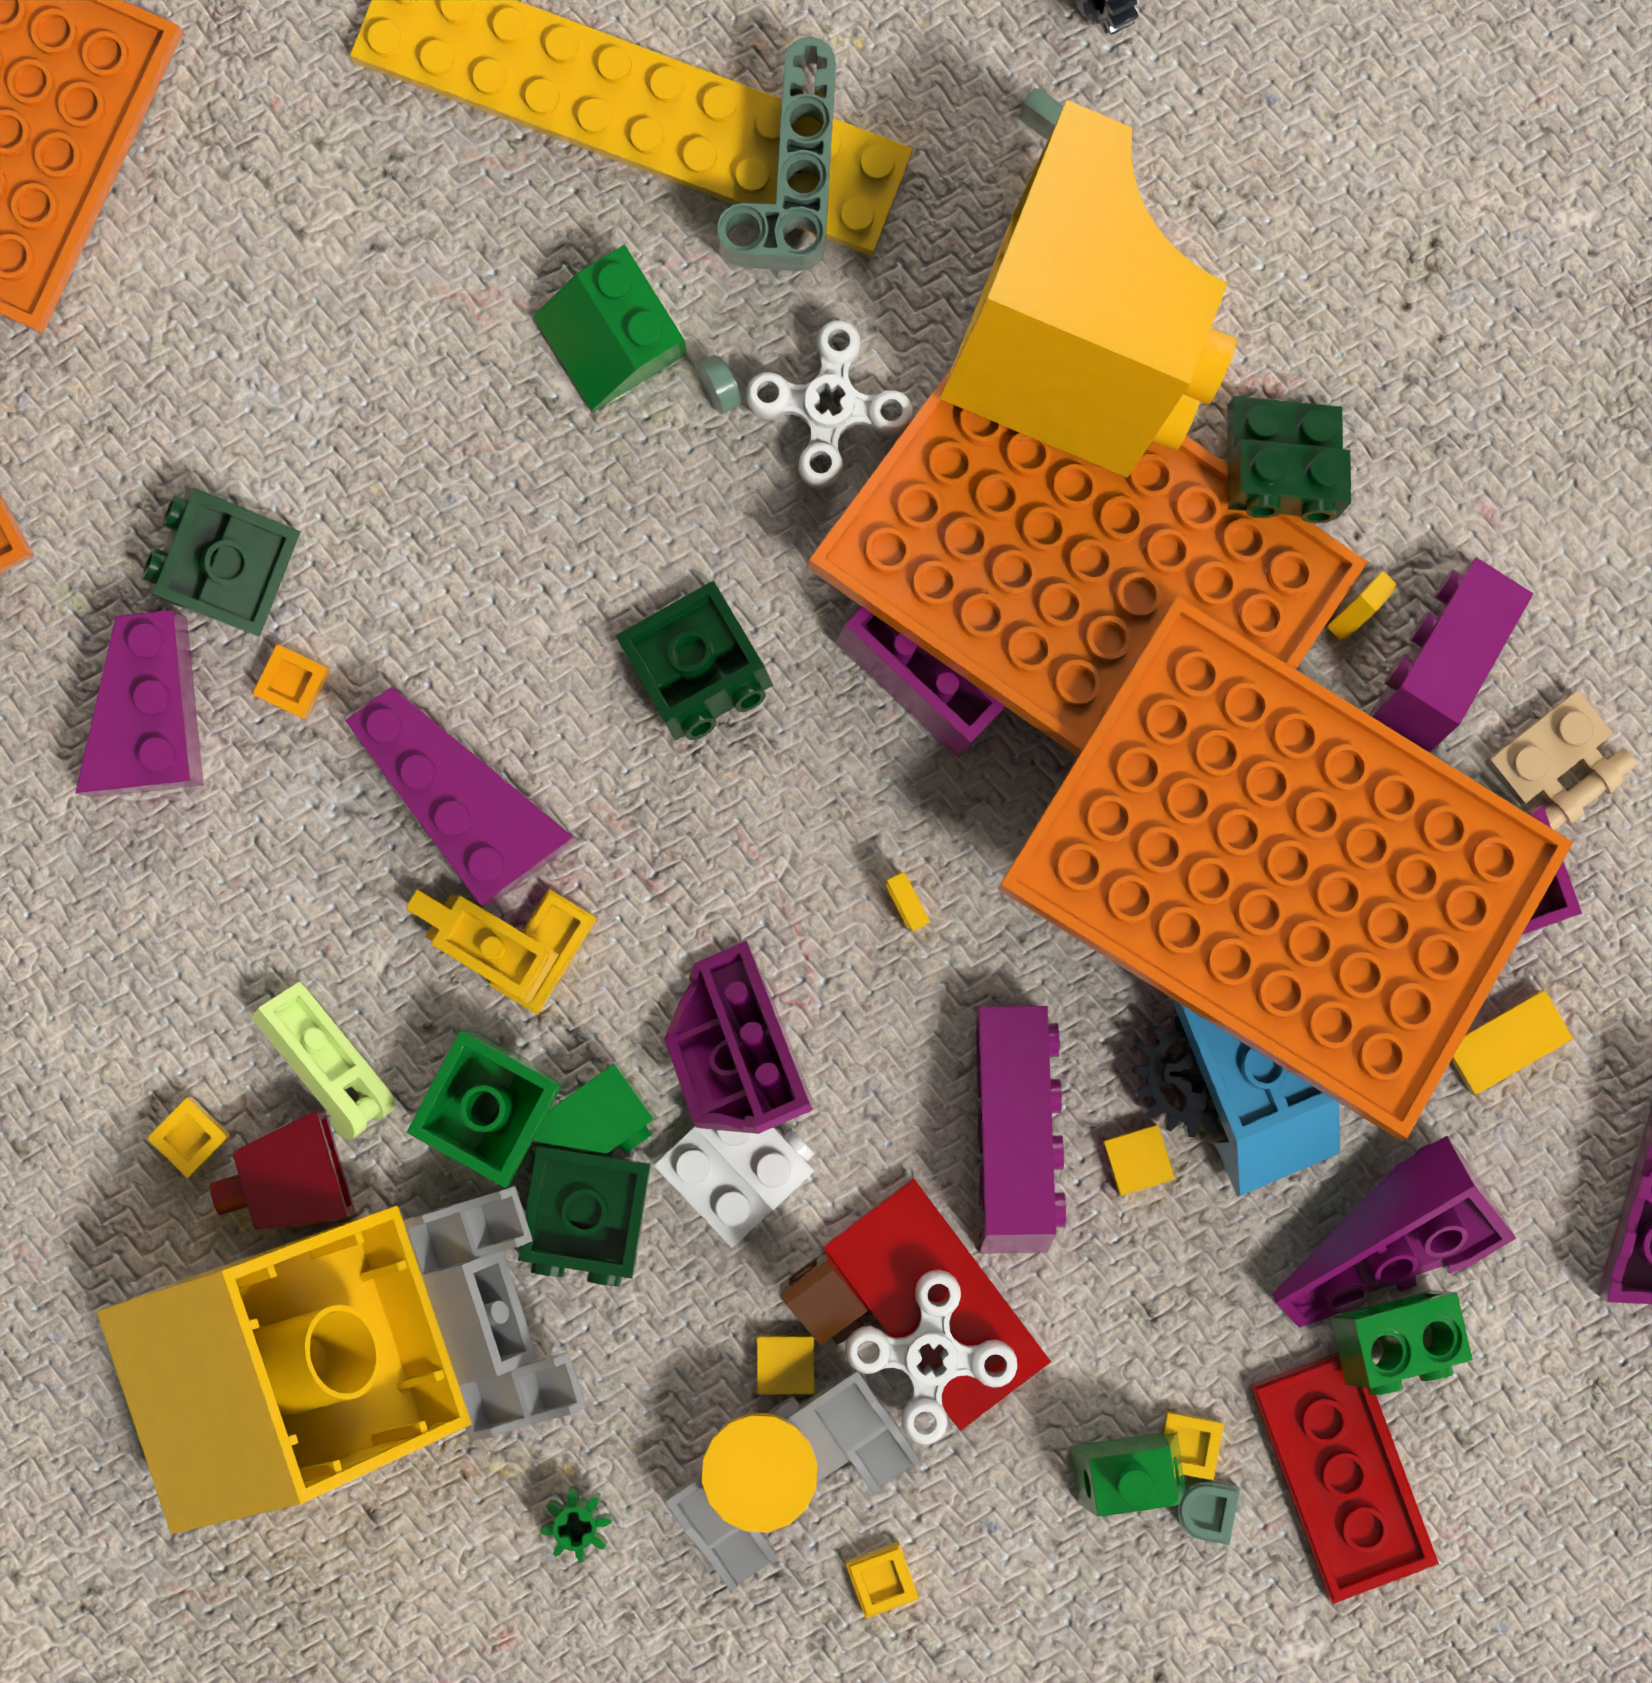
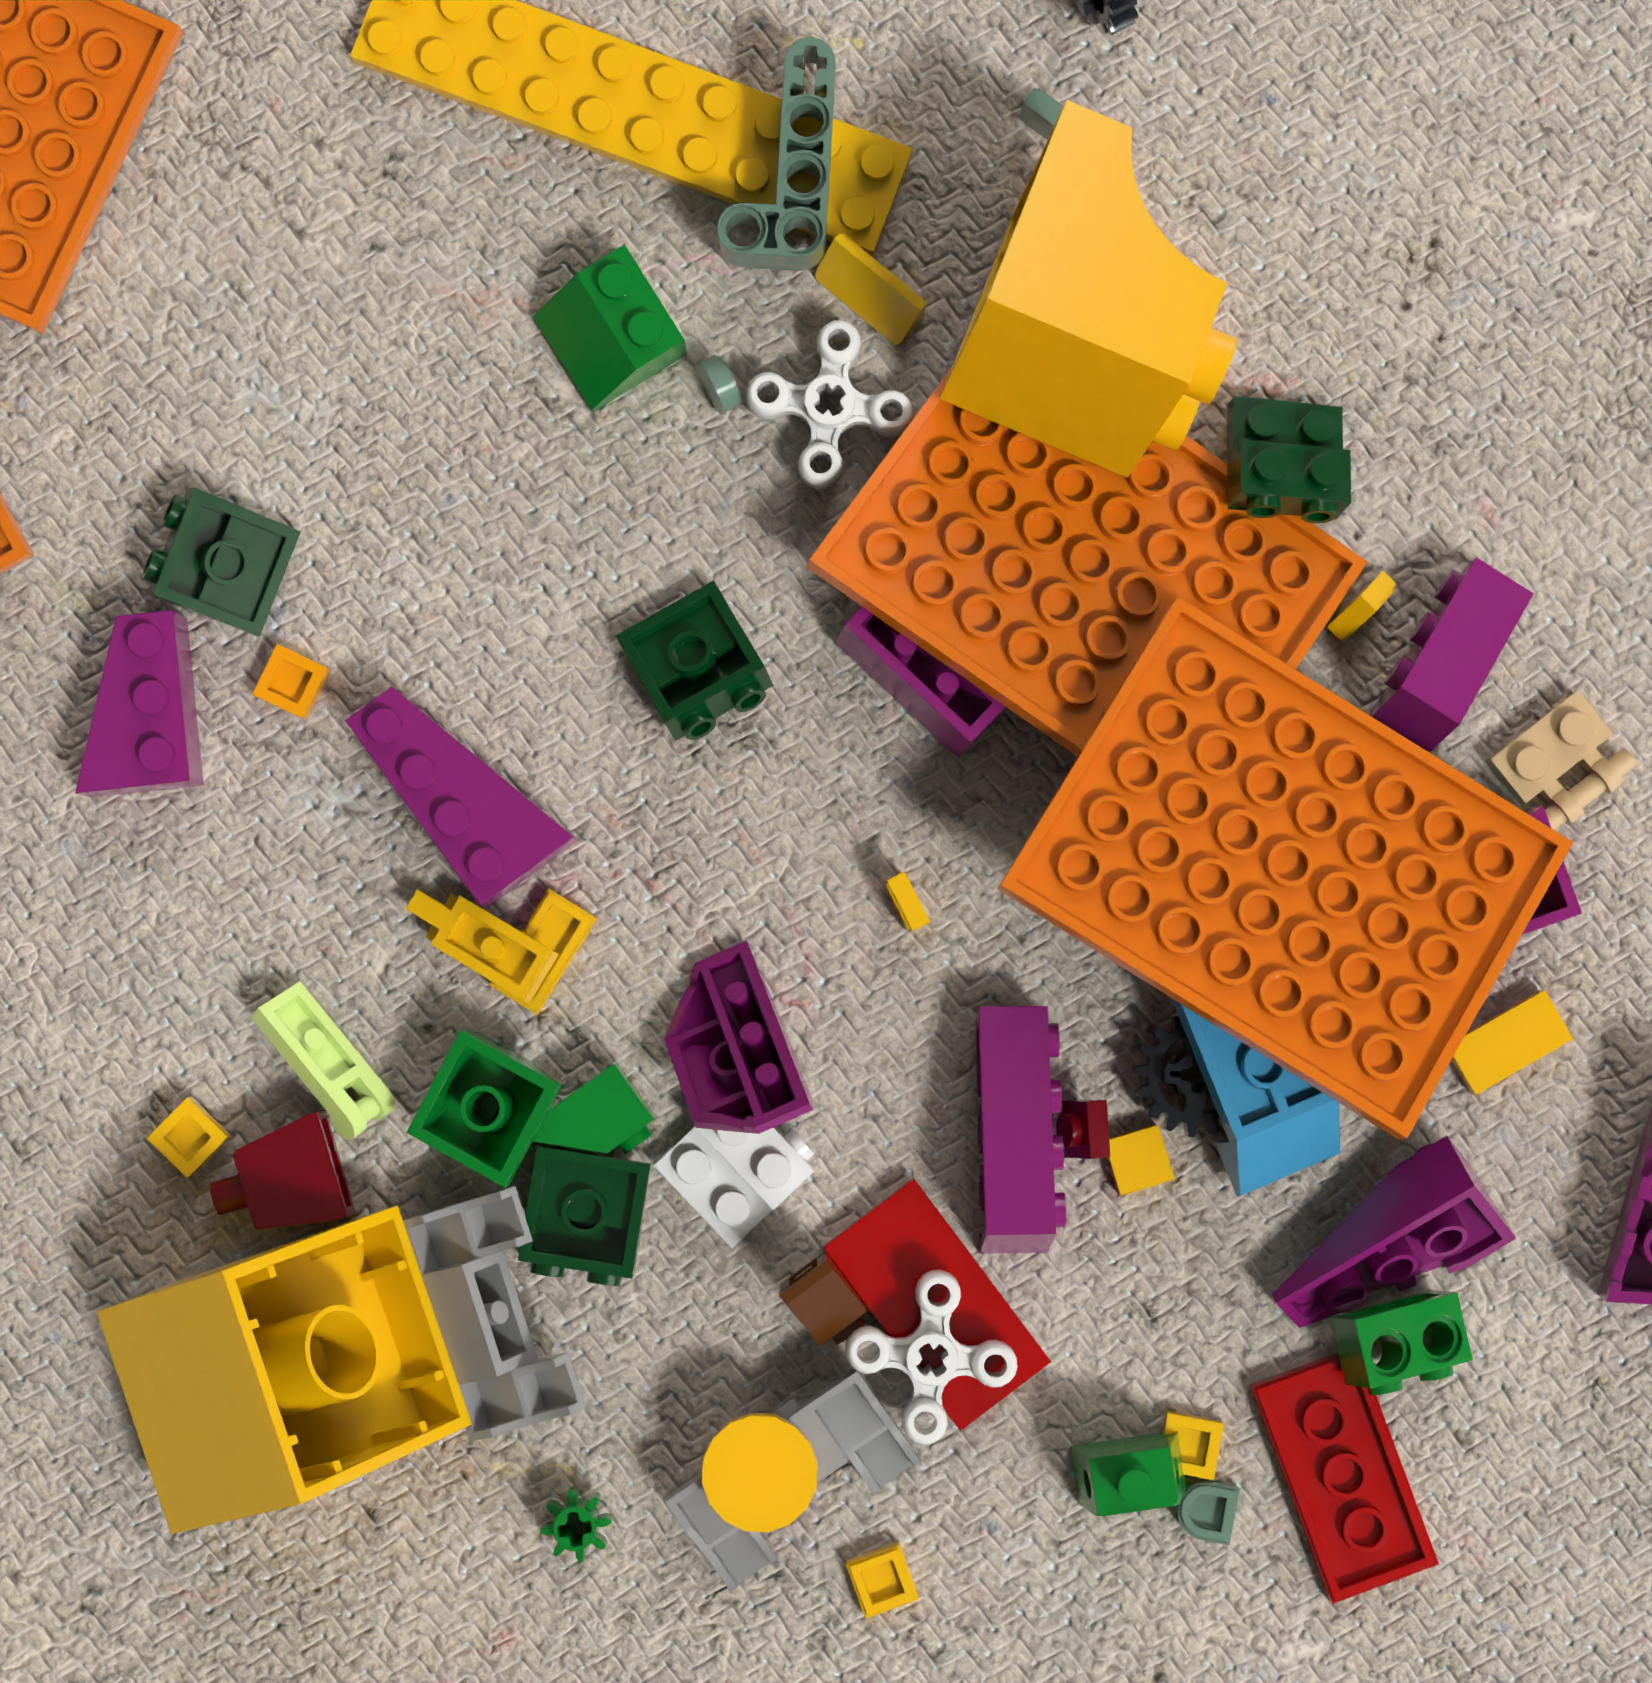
(785, 1364): yellow tile -> none
(870, 290): none -> yellow slope
(1084, 1128): none -> dark red plate

